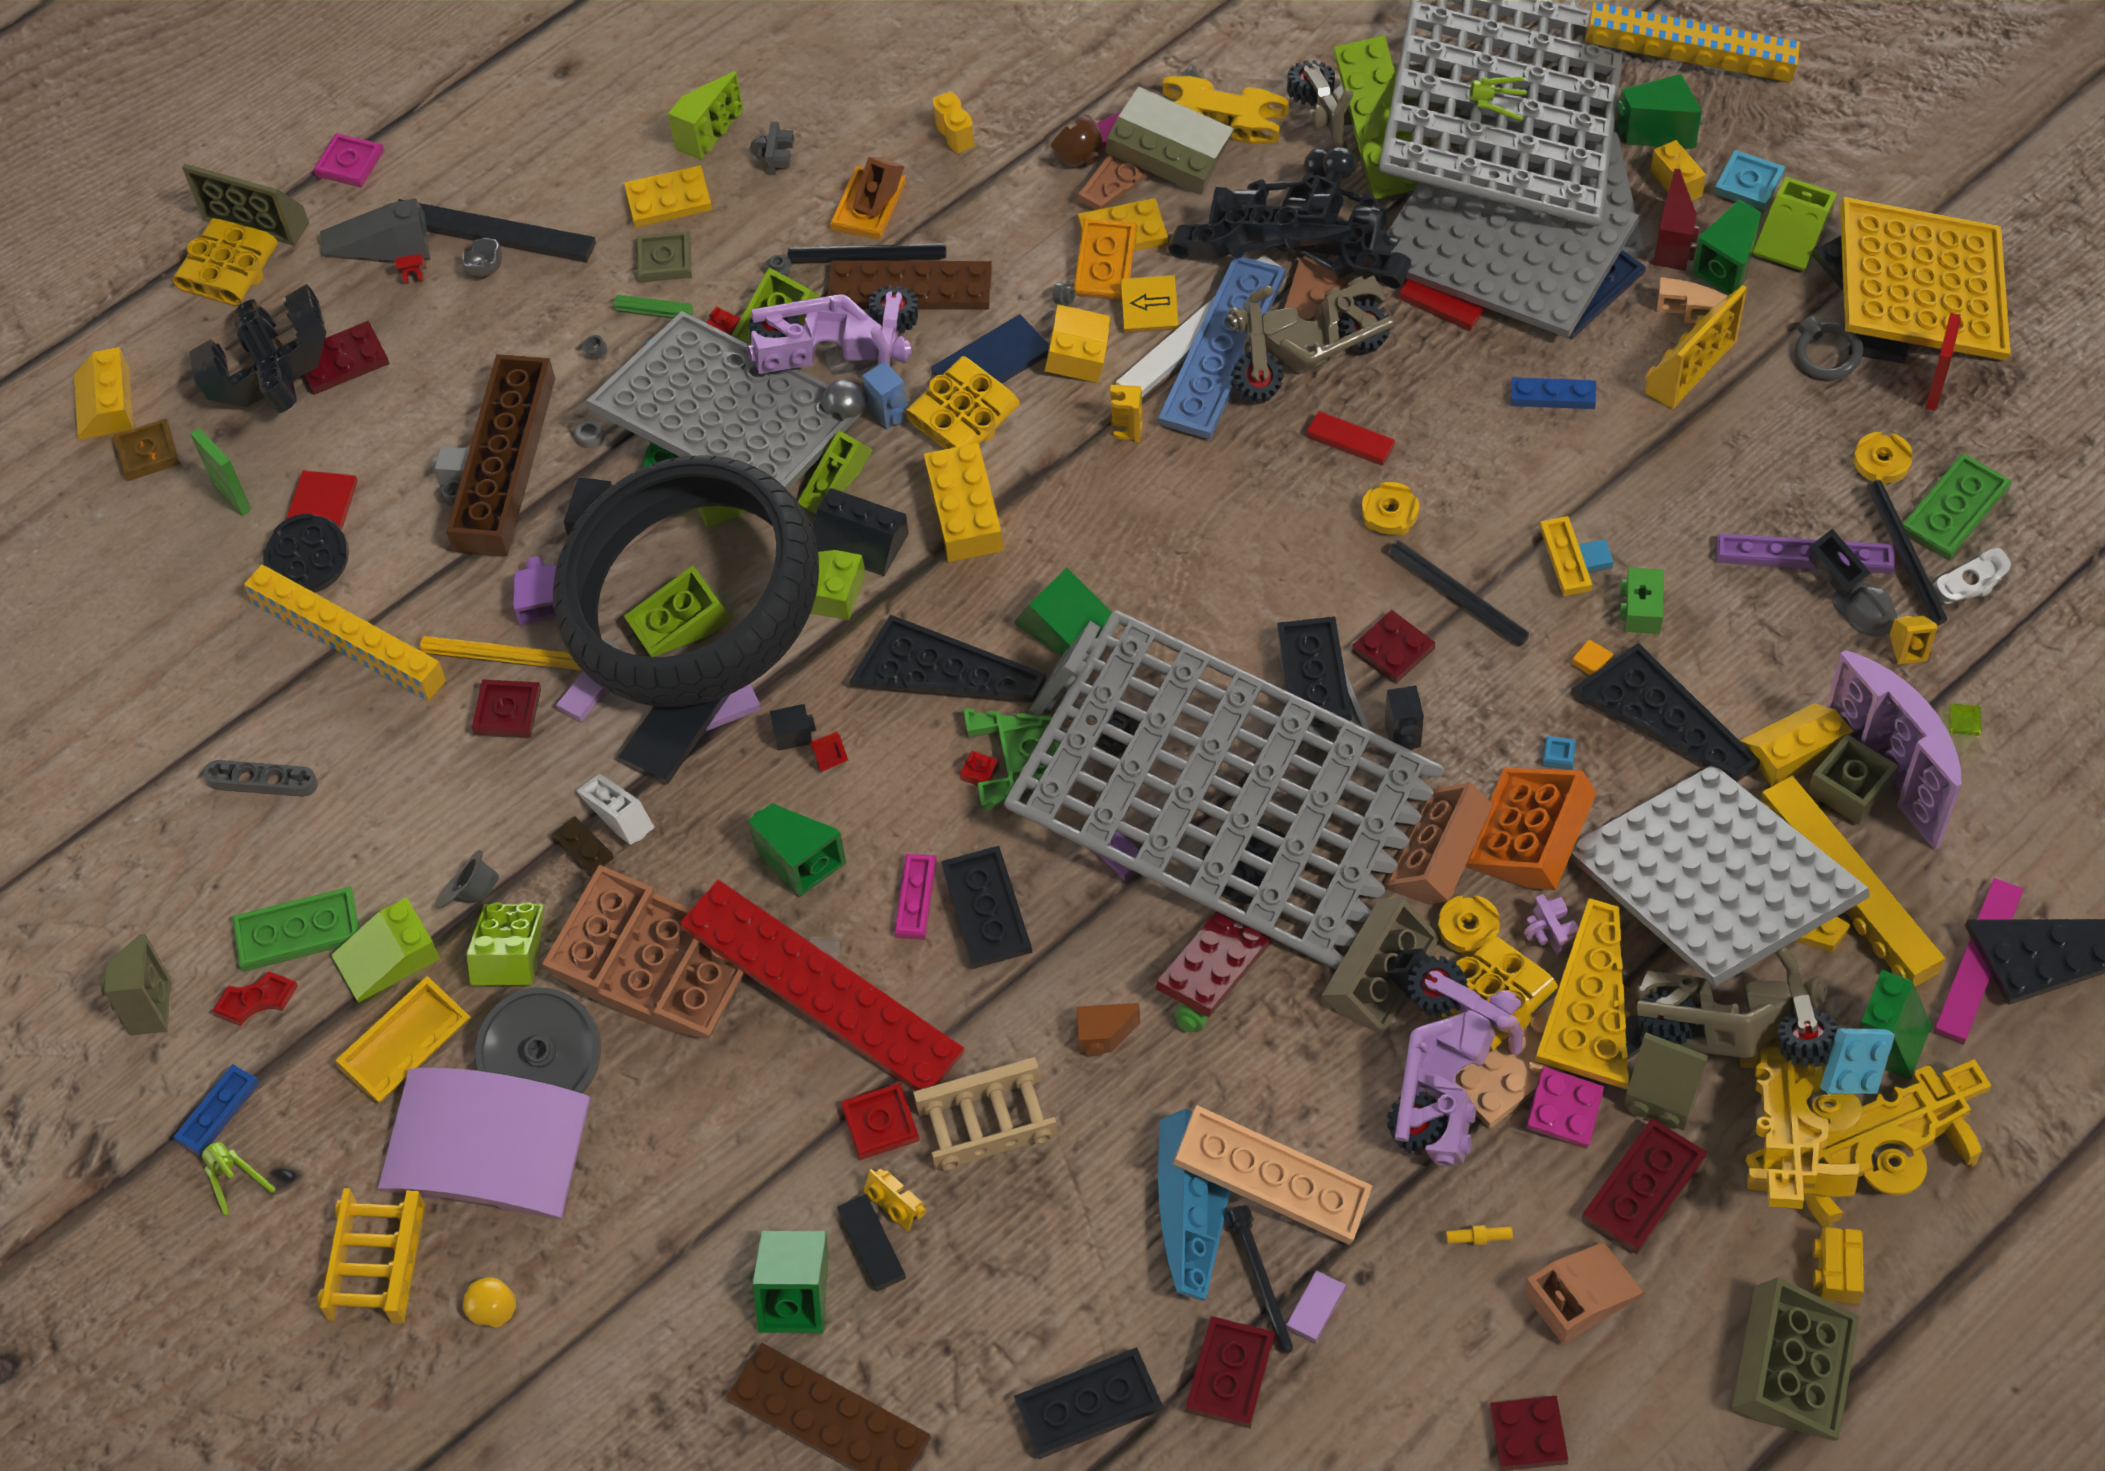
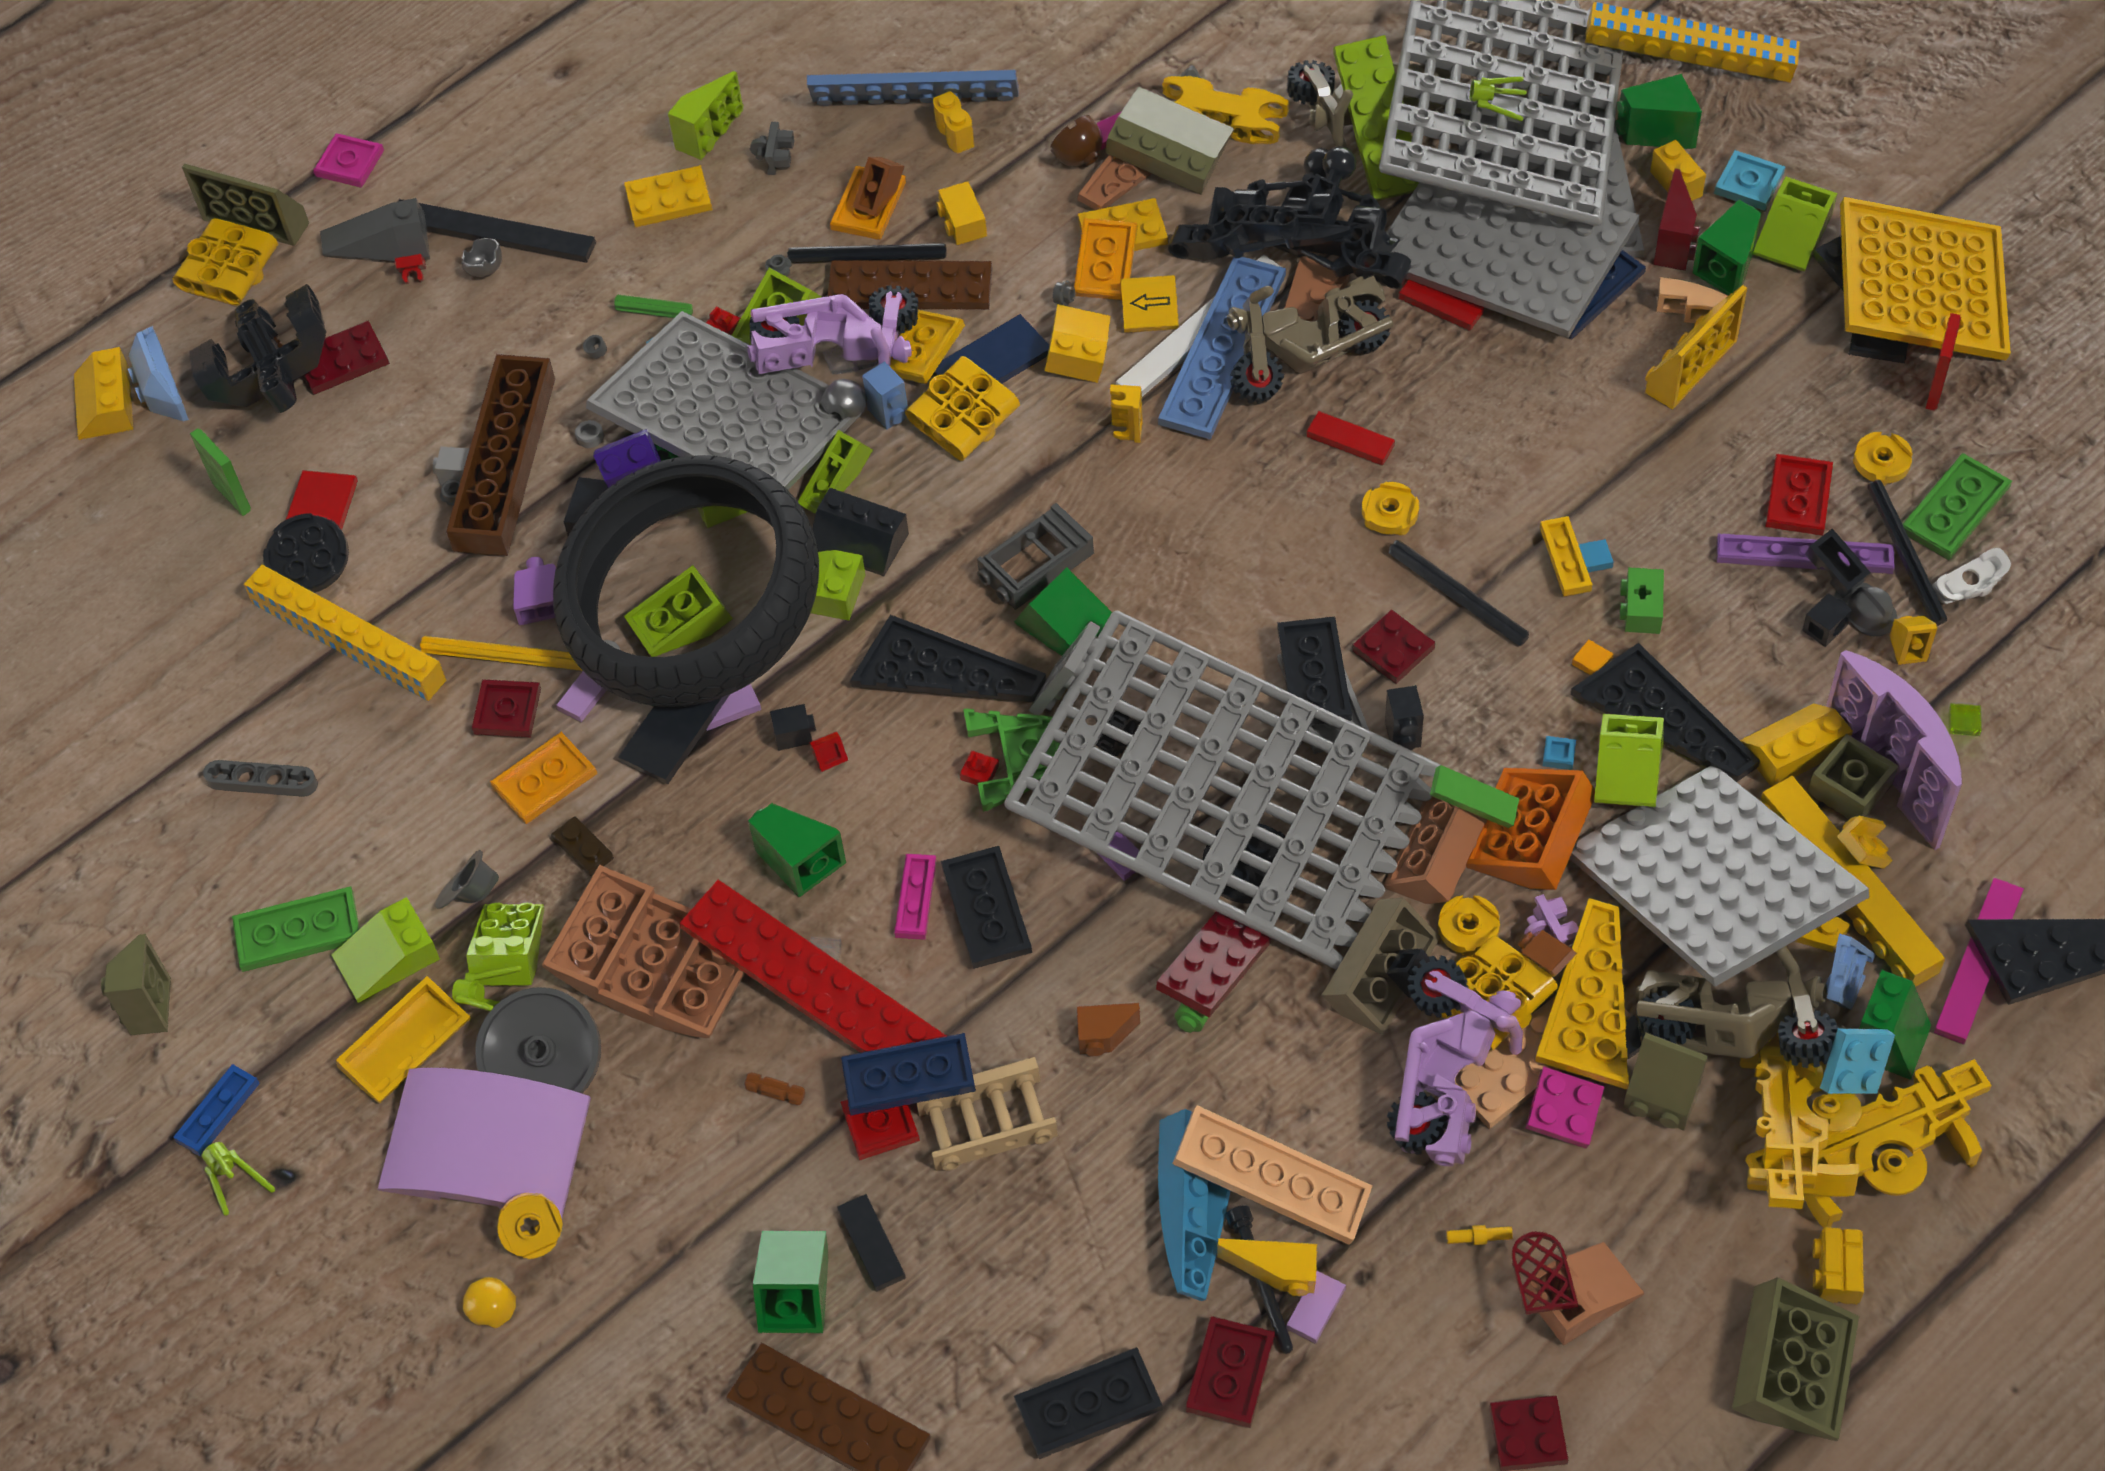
(146, 449): pearl gold tile -> none
(154, 376): none -> light blue wedge
(241, 1002): red tile -> none
(397, 1271): yellow fence -> none
(472, 993): none -> lime plant
(522, 1242): none -> yellow plate
(543, 777): none -> light orange tile
(616, 808): white slope -> none
(626, 456): none -> dark purple slope
(664, 256): olive tile -> none
(774, 1088): none -> dark orange axle
(884, 1191): yellow hinge -> none
(908, 1074): none -> dark blue tile
(913, 85): none -> medium blue plate
(929, 344): none -> yellow tile
(961, 213): none -> yellow brick
(963, 502): yellow brick -> none
(1064, 529): none -> dark grey door
(1279, 1264): none -> yellow slope
(1474, 796): none -> bright green tile
(1546, 951): none -> dark orange slope
(1553, 393): blue plate -> none
(1571, 1303): none -> dark red window
(1629, 760): none -> lime slope
(1644, 1185): dark red plate -> none
(1799, 494): none -> red tile
(1812, 330): dark grey piece -> none
(1827, 619): none -> black brick
(1847, 971): none -> light blue wing
(1860, 839): none -> yellow bracket

